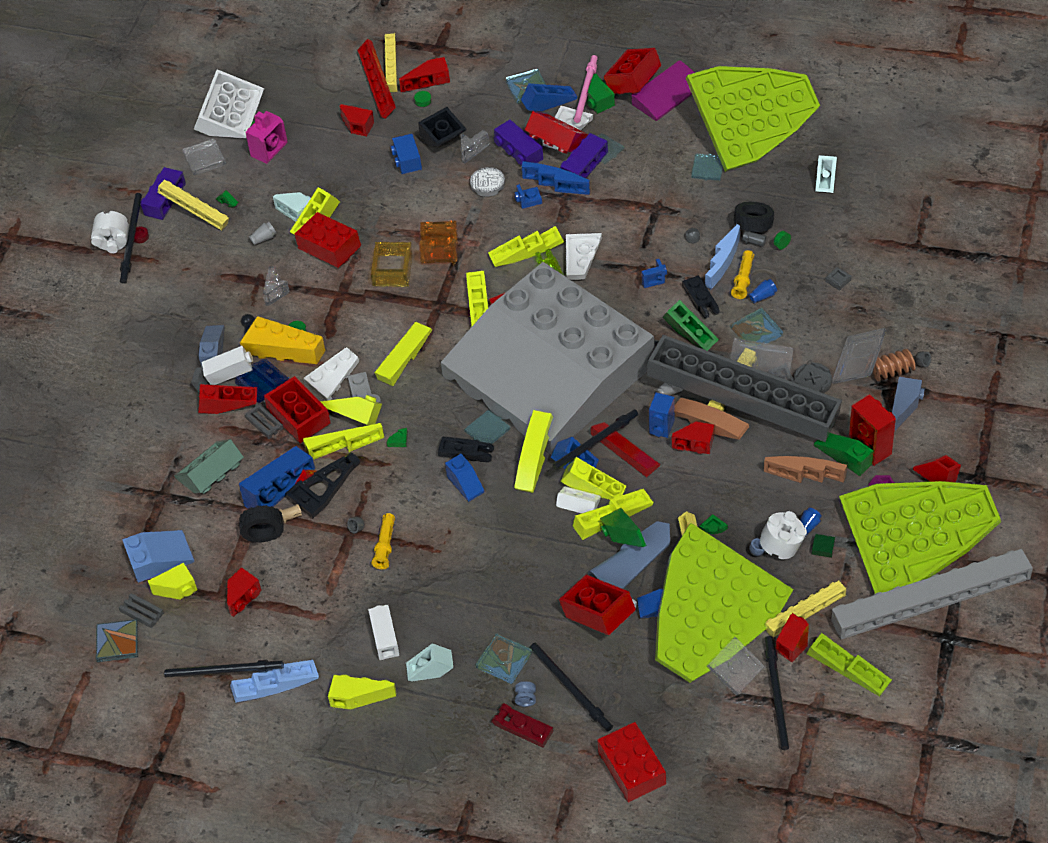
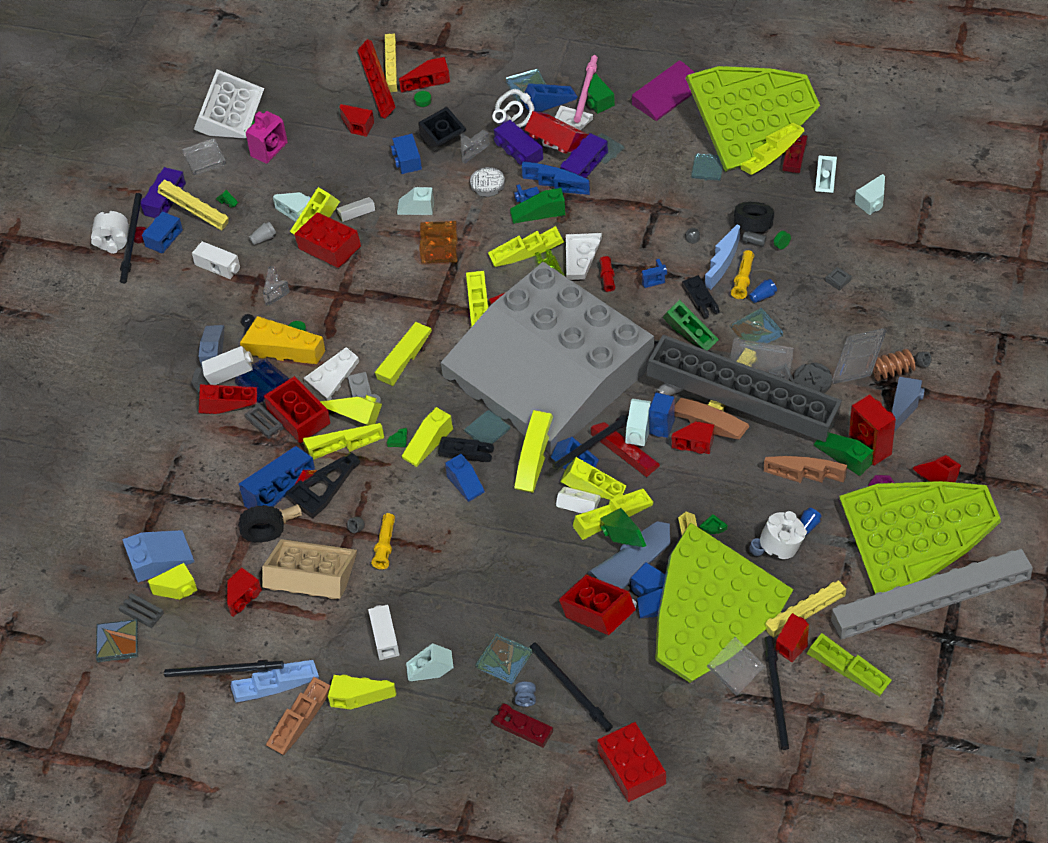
(162, 232): none -> blue brick
(210, 466): sand green slope -> none
(216, 260): none -> white brick
(299, 716): none -> nougat slope
(308, 568): none -> tan slope
(356, 209): none -> white slope
(399, 277): clear yellow window -> none
(417, 202): none -> light aqua slope
(428, 436): none -> neon yellow slope
(500, 116): none -> white piece
(541, 206): none -> green slope
(607, 273): none -> red pin
(632, 70): red brick -> none
(638, 422): none -> light aqua slope
(647, 580): none -> blue slope
(776, 145): none -> neon yellow slope
(795, 155): none -> dark red plate
(823, 545): dark green tile -> none
(871, 195): none -> light aqua slope

